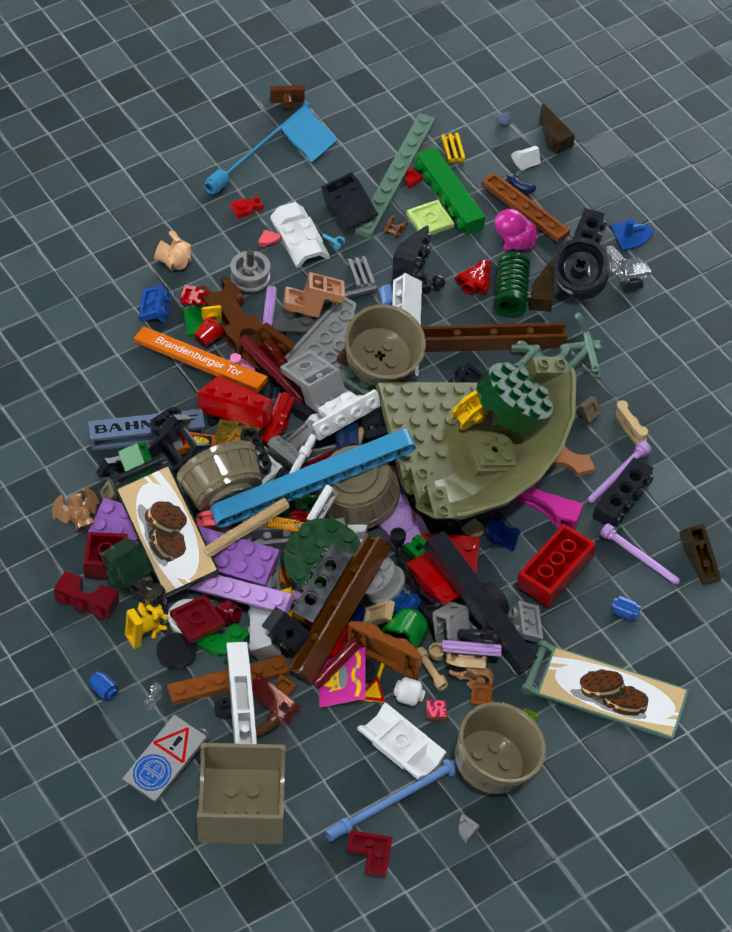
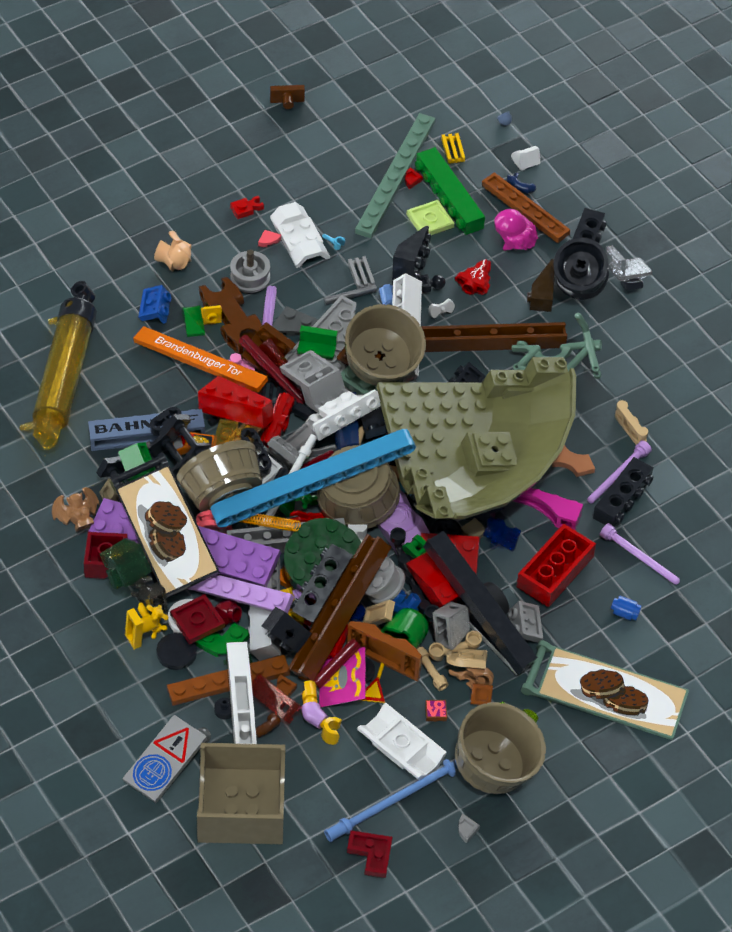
(63, 365): none -> clear yellow piece
(99, 603): dark red arch -> none
(104, 686): blue brick -> none
(154, 697): clear tile -> none
(192, 295): red plate -> none
(208, 332): red piece -> none
(246, 527): tan axle -> none
(301, 129): dark azure flag -> none
(312, 297): nougat bracket -> none
(316, 716): none -> yellow piece
(319, 340): none -> green panel
(323, 503): white tile -> none
(348, 201): black slope -> none
(401, 228): dark orange piece -> none
(409, 691): white head -> none
(419, 591): black hinge -> none
(435, 309): none -> white piece
(469, 411): yellow hinge -> none
(471, 648): lavender axle -> none
(482, 636): black piece -> none
(512, 285): dark green piece -> none
(515, 398): dark green piece -> none
(556, 133): dark brown slope -> none
(589, 409): dark tan tile -> none
(631, 234): blue shield -> none
(700, 553): dark brown slope -> none

